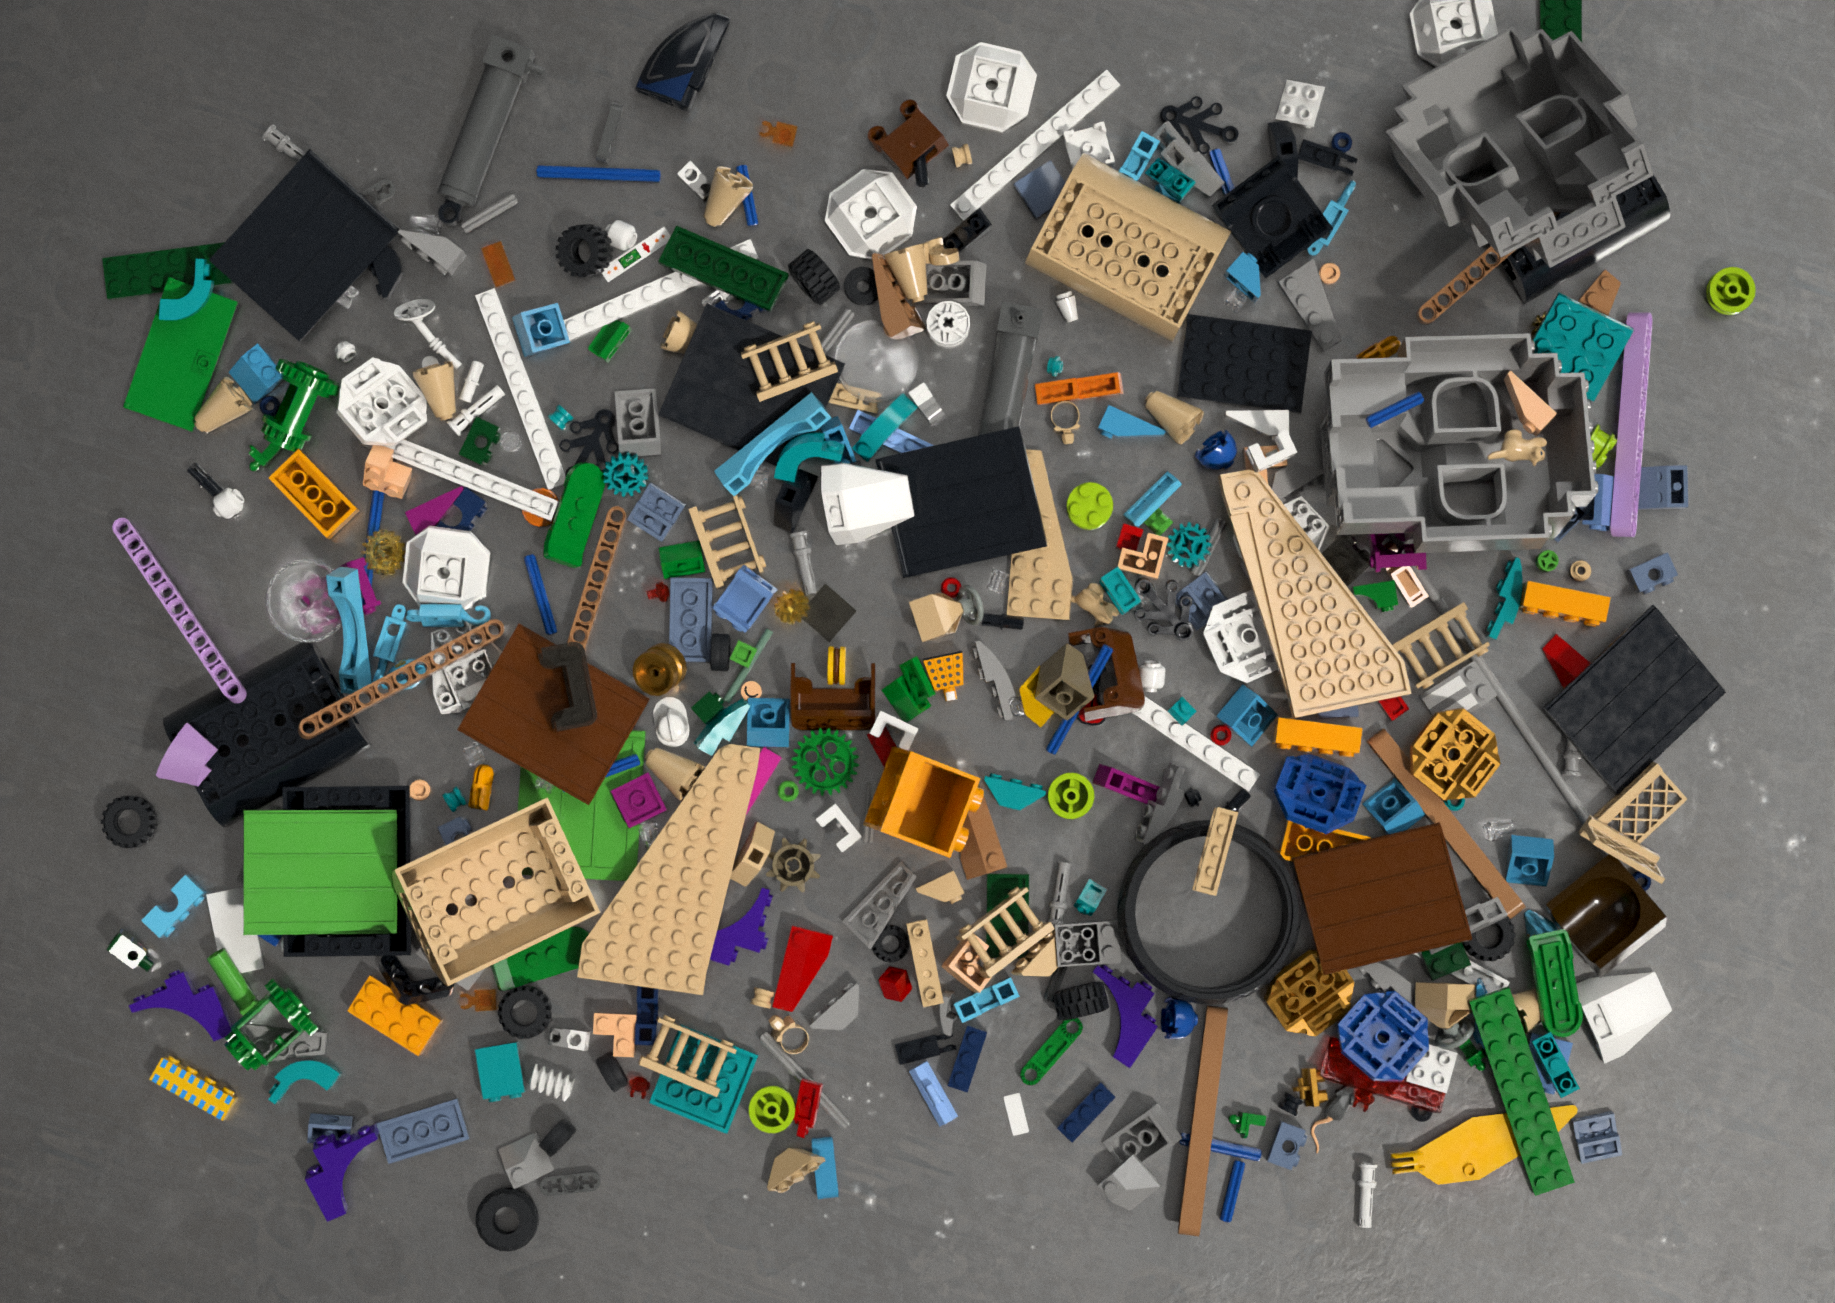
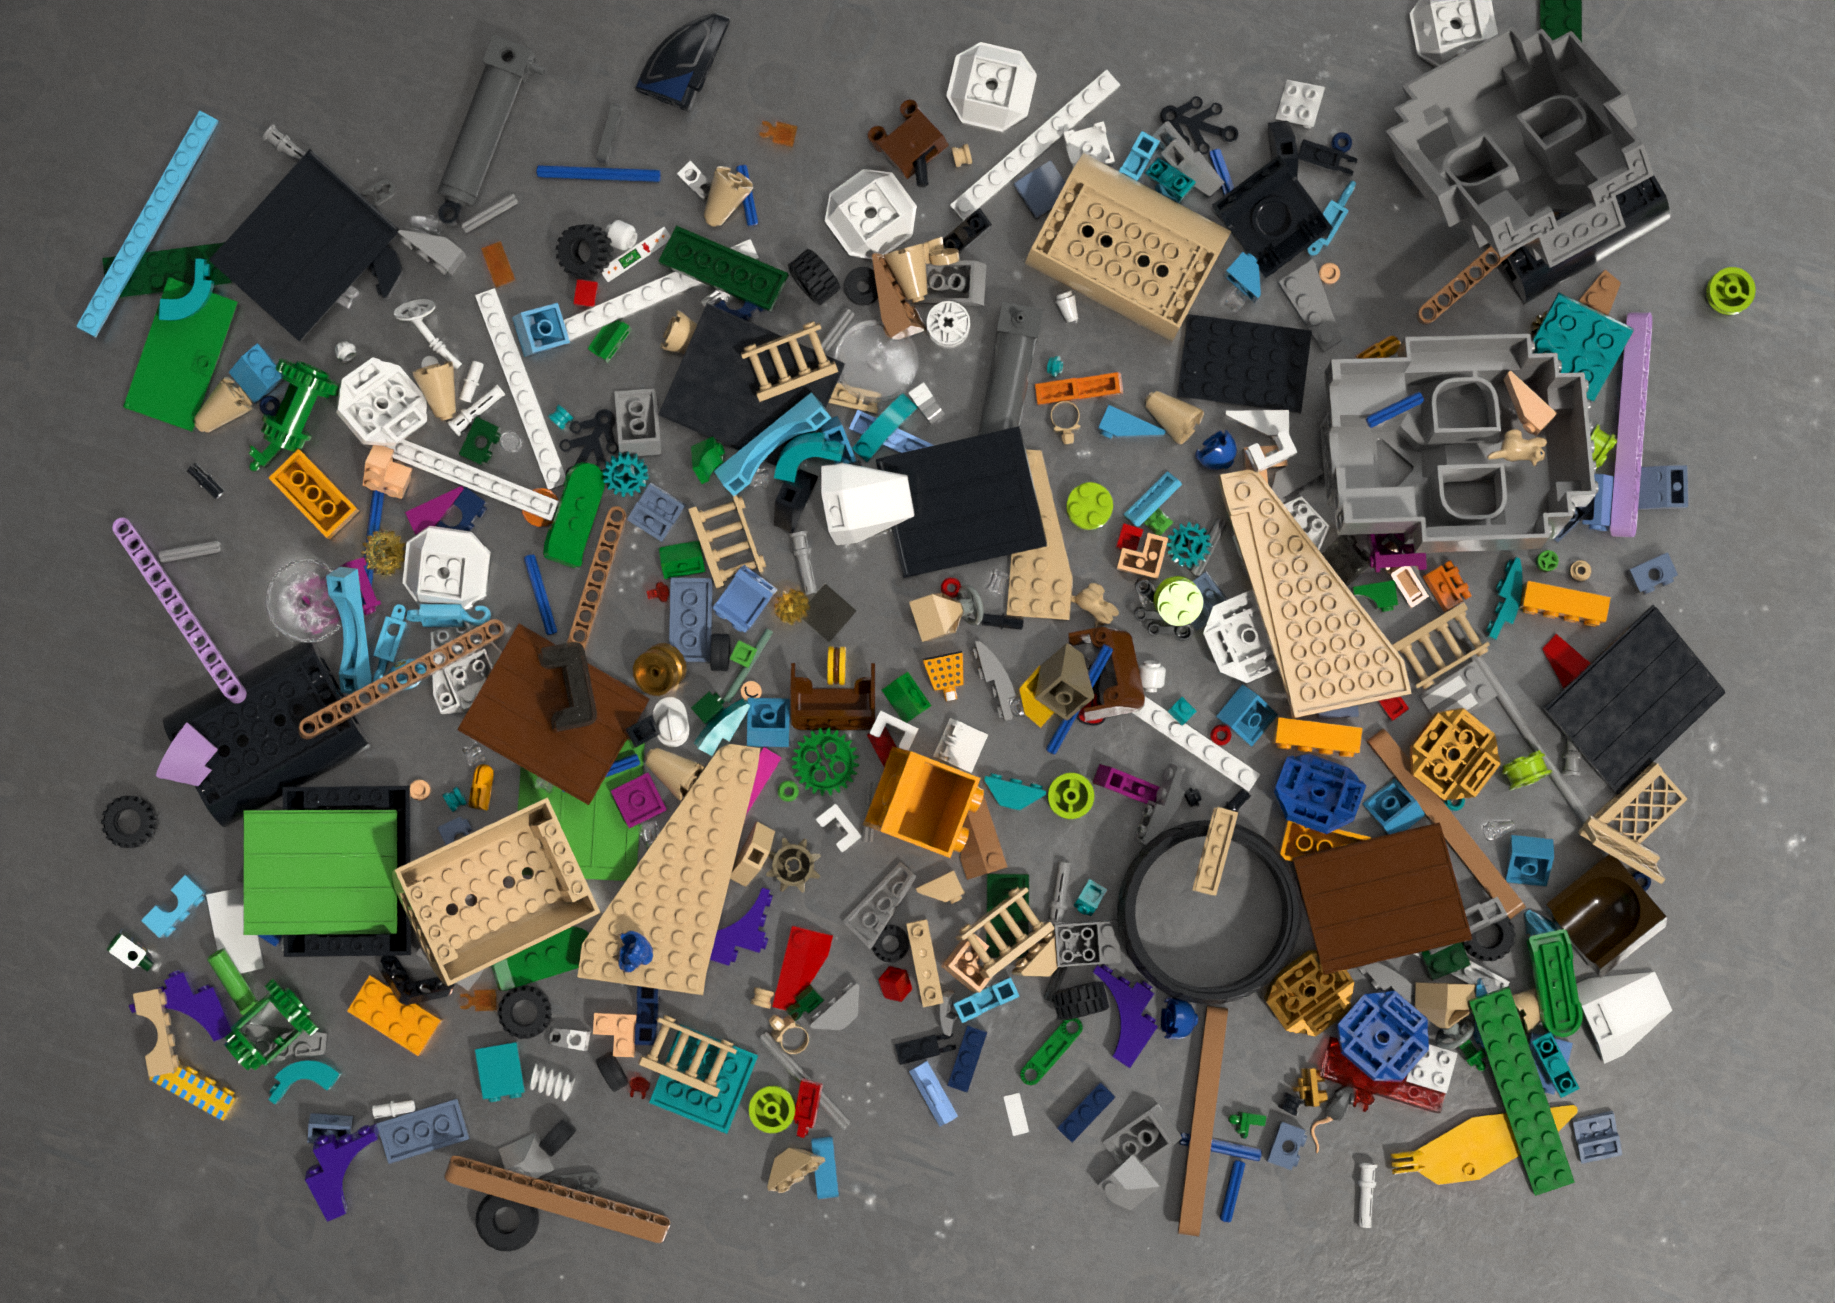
(147, 224): none -> medium azure plate
(161, 1058): none -> tan arch
(189, 551): none -> light grey axle
(228, 503): white head -> none
(393, 1109): none -> white axle
(557, 1199): none -> medium nougat beam
(585, 293): none -> red panel
(634, 952): none -> blue hair
(641, 732): none -> black slope
(706, 458): none -> green arch
(806, 1001): none -> dark green plate
(917, 679): green panel -> none
(960, 745): none -> white hinge
(1120, 591): teal panel -> none
(1178, 600): none -> wheel
(1421, 1118): black plate -> none
(1444, 589): none -> orange plate
(1526, 770): none -> lime wheel

